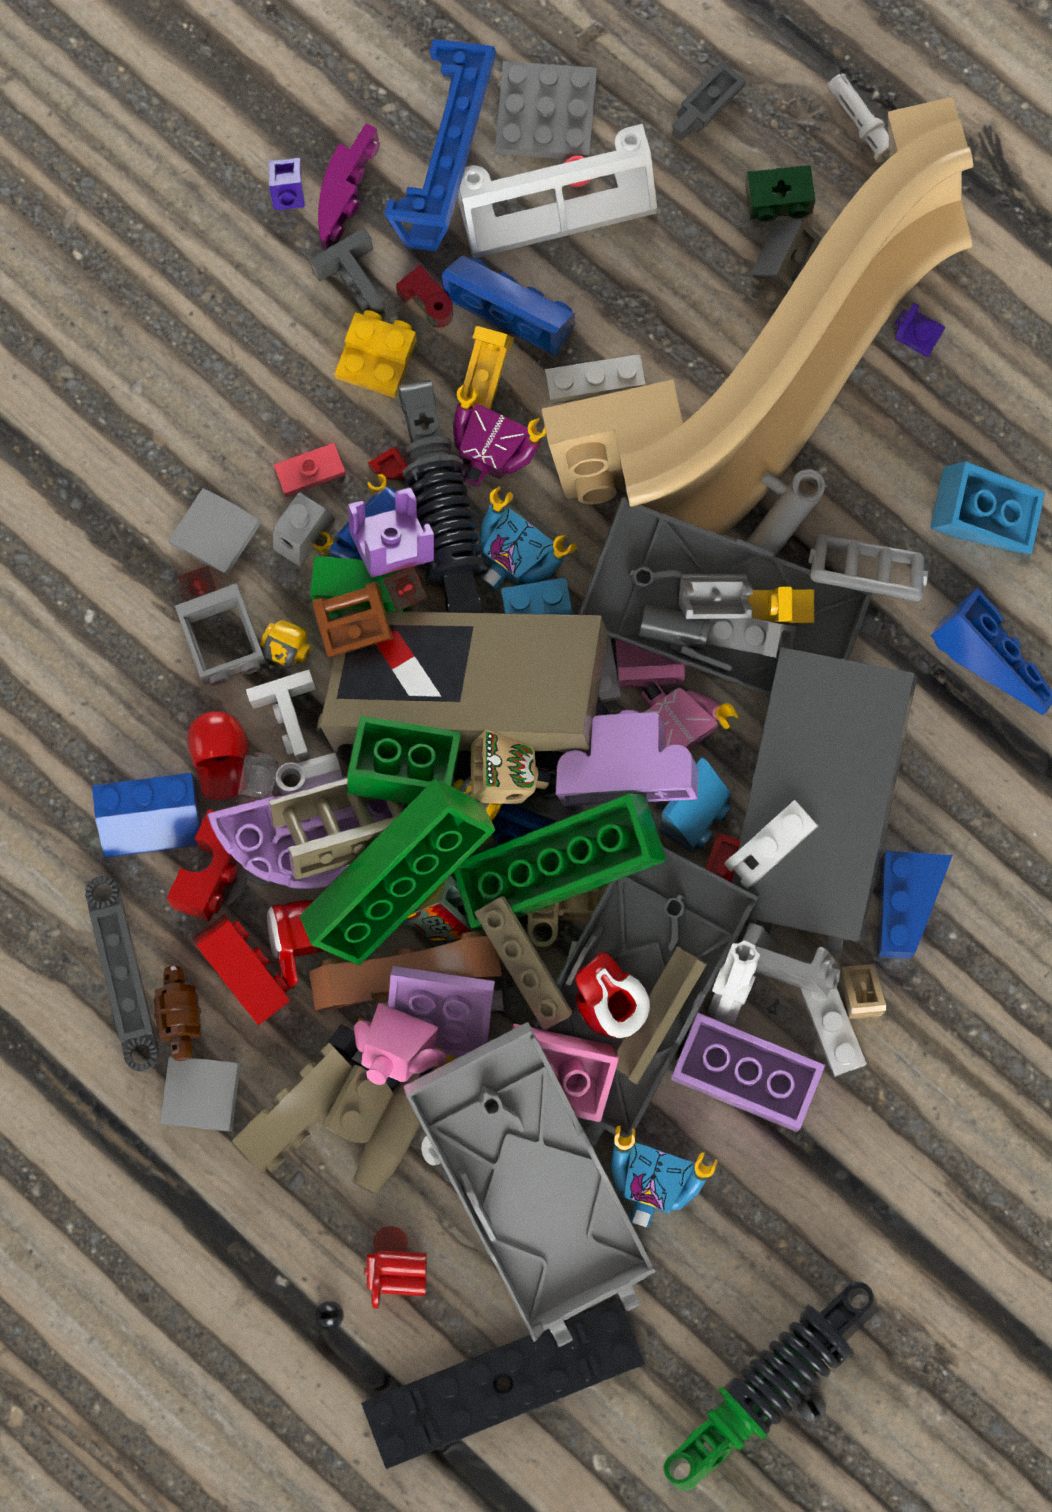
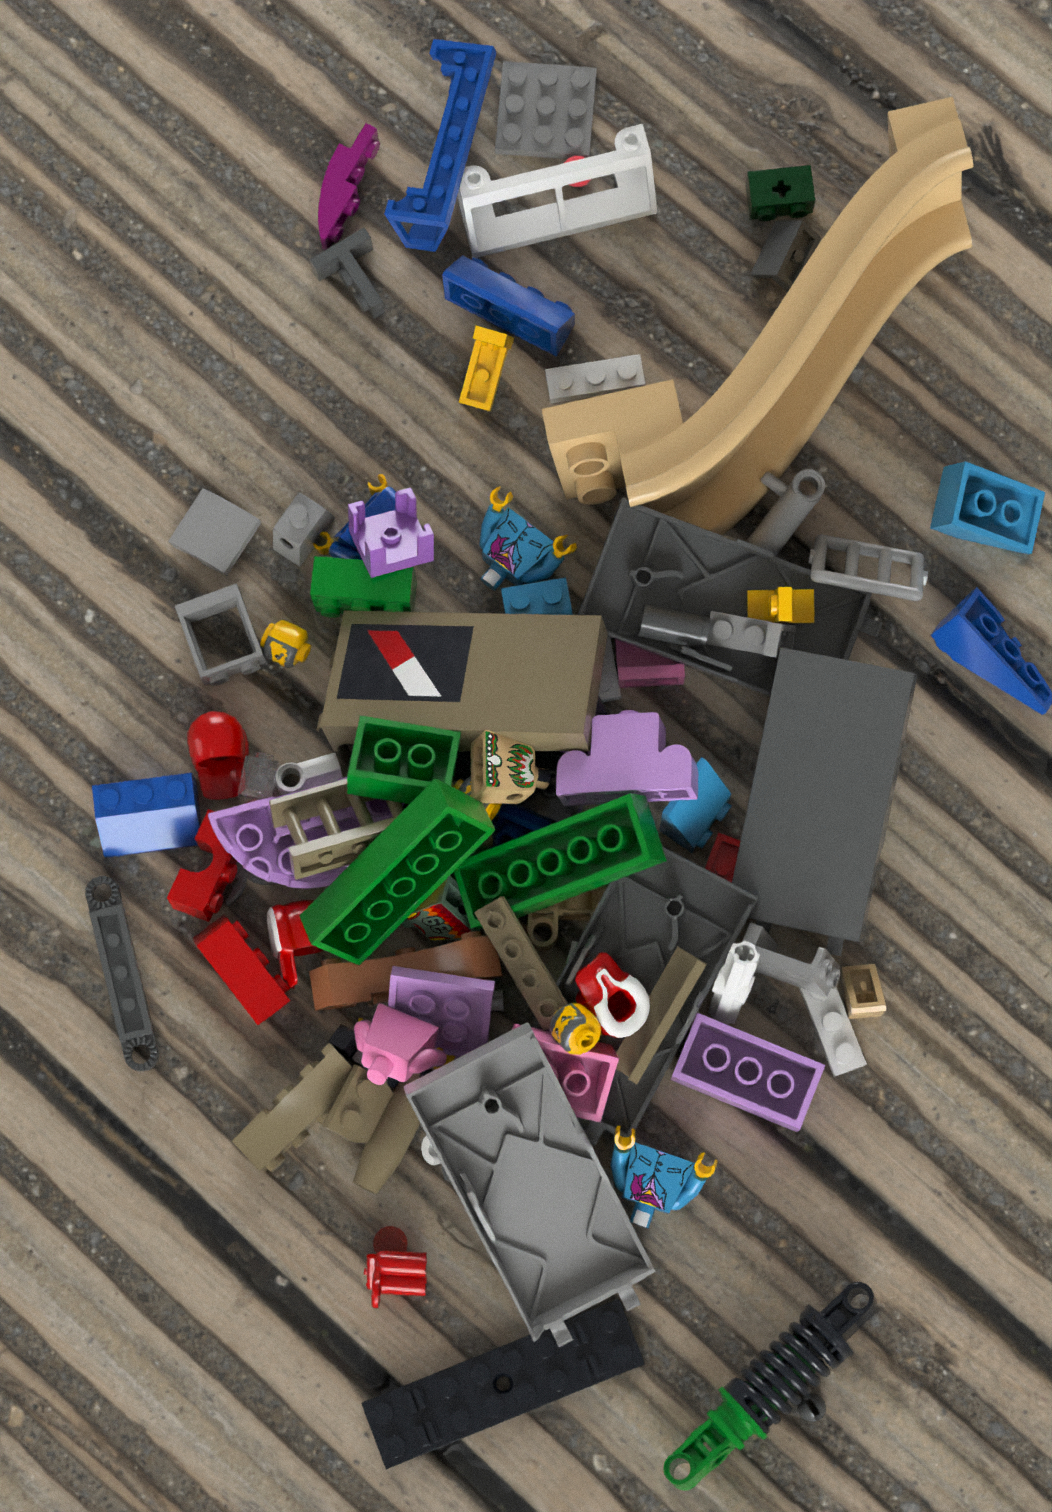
(177, 1013): reddish brown piece -> none
(197, 583): clear red tile -> none
(200, 1094): light grey slope -> none
(281, 692): white bracket -> none
(286, 184): dark purple bracket -> none
(309, 469): coral plate -> none
(330, 1323): black hinge -> none
(357, 629): dark orange plate -> none
(376, 353): yellow plate -> none
(389, 464): red tile -> none
(404, 588): clear red tile -> none
(427, 295): dark red leg -> none
(441, 501): black piece -> none
(491, 441): magenta torso -> none
(575, 1028): none -> yellow head
(687, 714): bright pink torso -> none
(707, 100): dark grey hinge -> none
(715, 596): light grey hinge -> none
(772, 843): white plate -> none
(870, 128): white pin -> none
(906, 899): blue wedge -> none
(918, 330): dark purple bracket -> none

